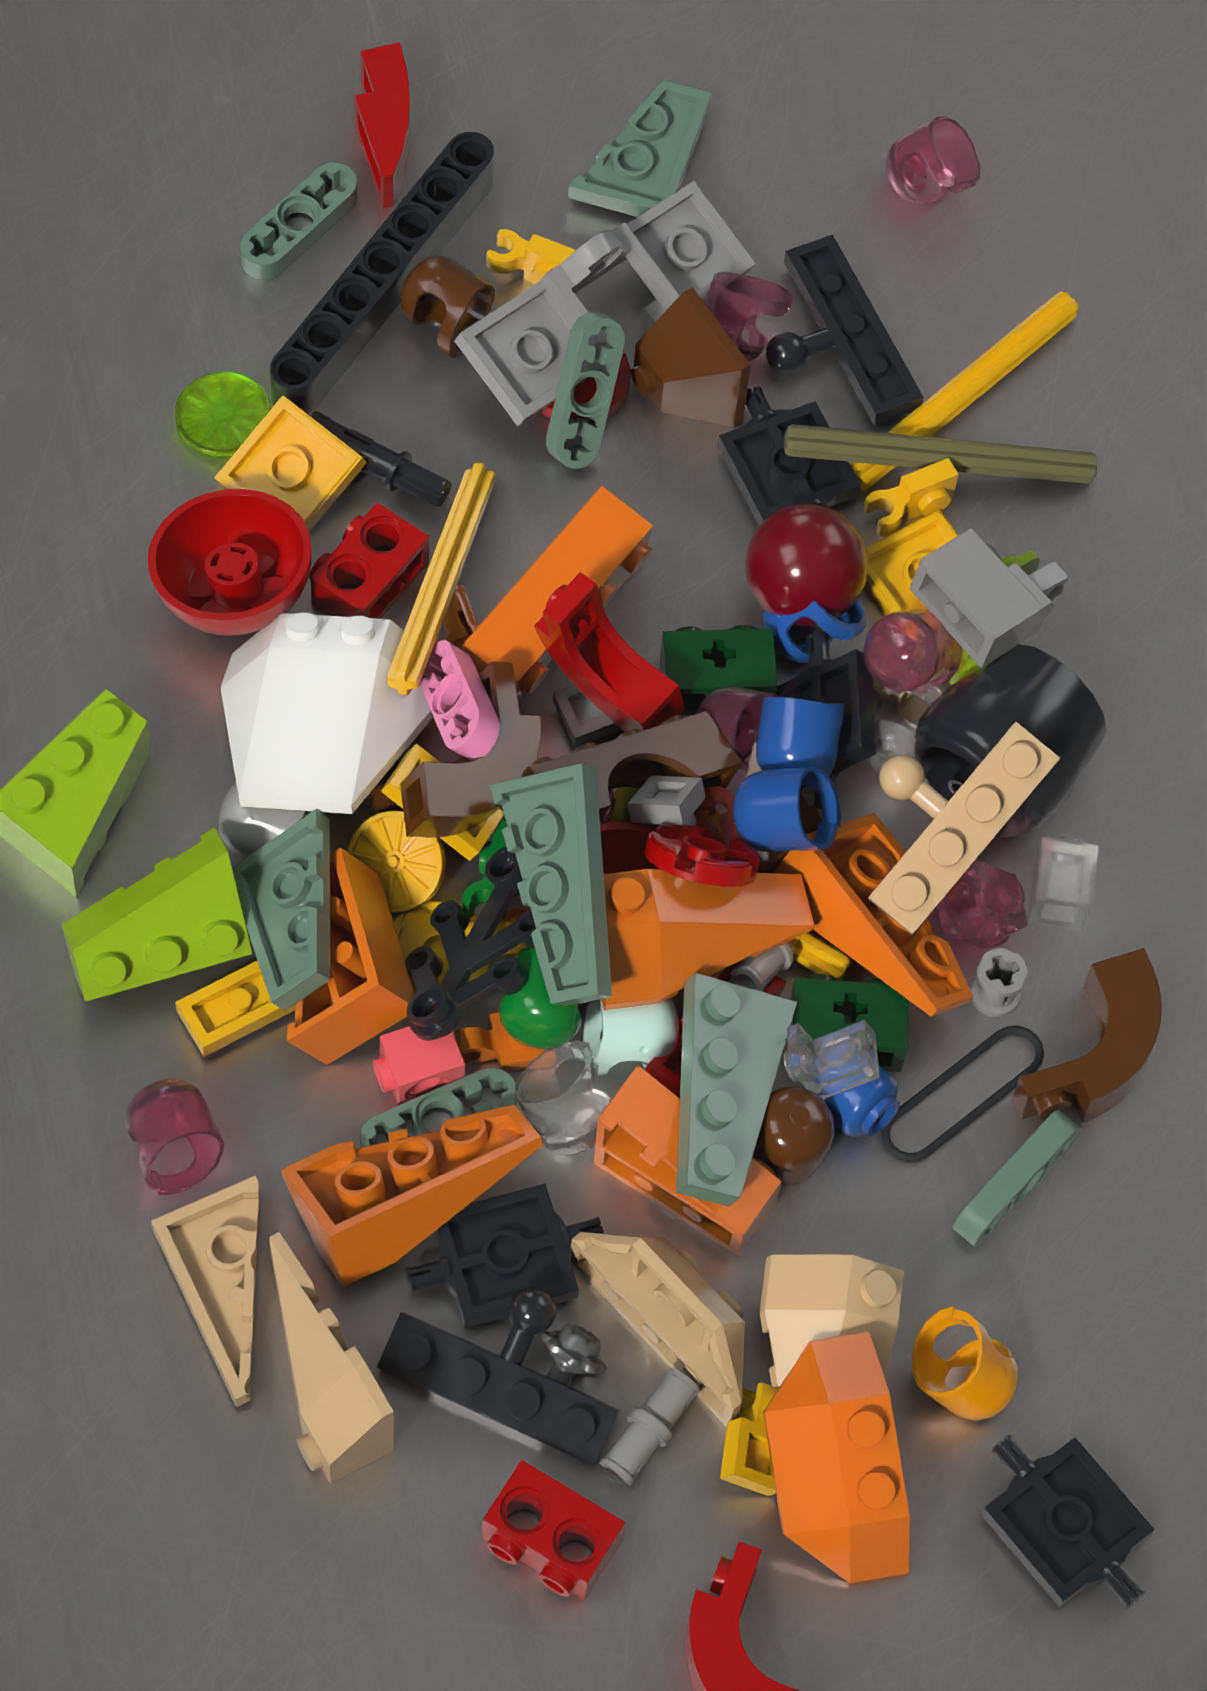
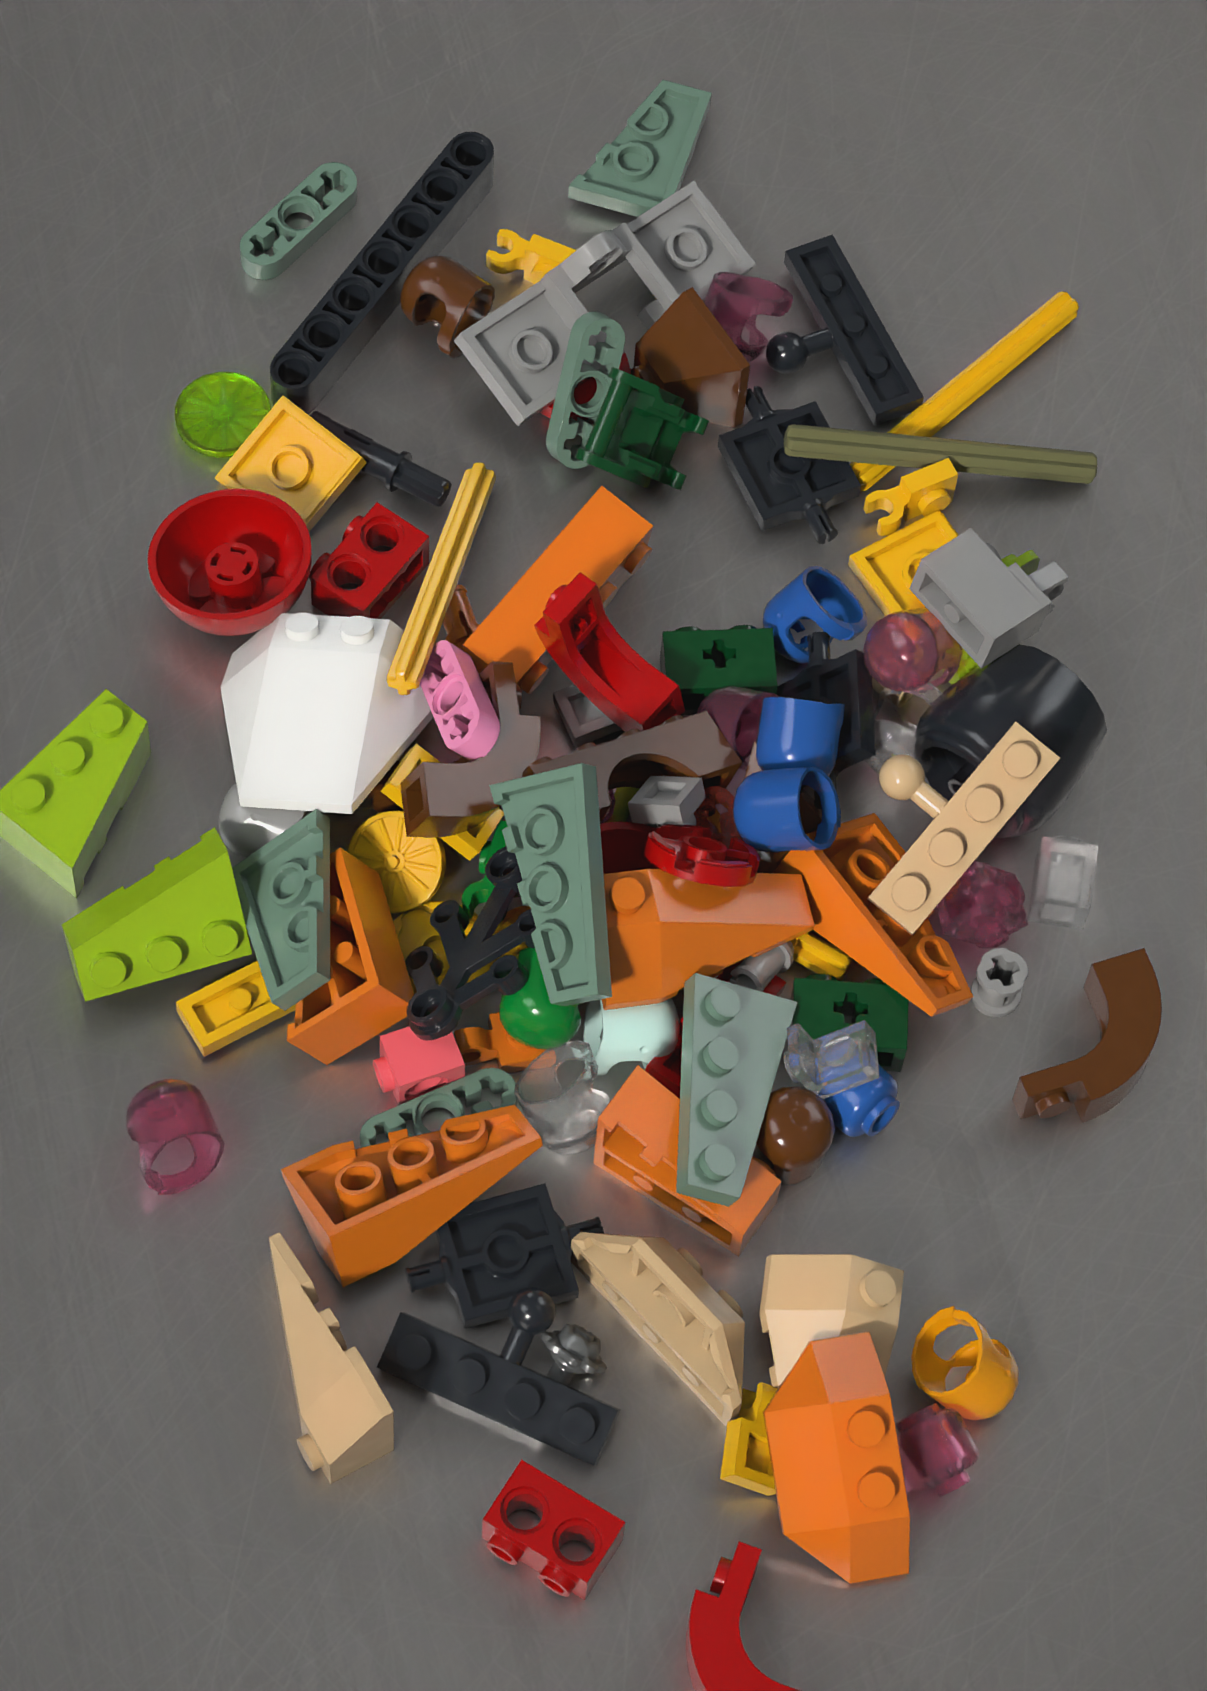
(214, 1263): tan wing -> none
(384, 117): red slope -> none
(639, 432): none -> dark green piece
(649, 1427): light grey pin -> none
(805, 557): dark red piece -> none
(916, 1156): black piece -> none
(936, 1449): none -> clear pink head
(942, 149): clear pink helmet -> none
(1016, 1178): sand green beam -> none
(1067, 1522): black plate -> none

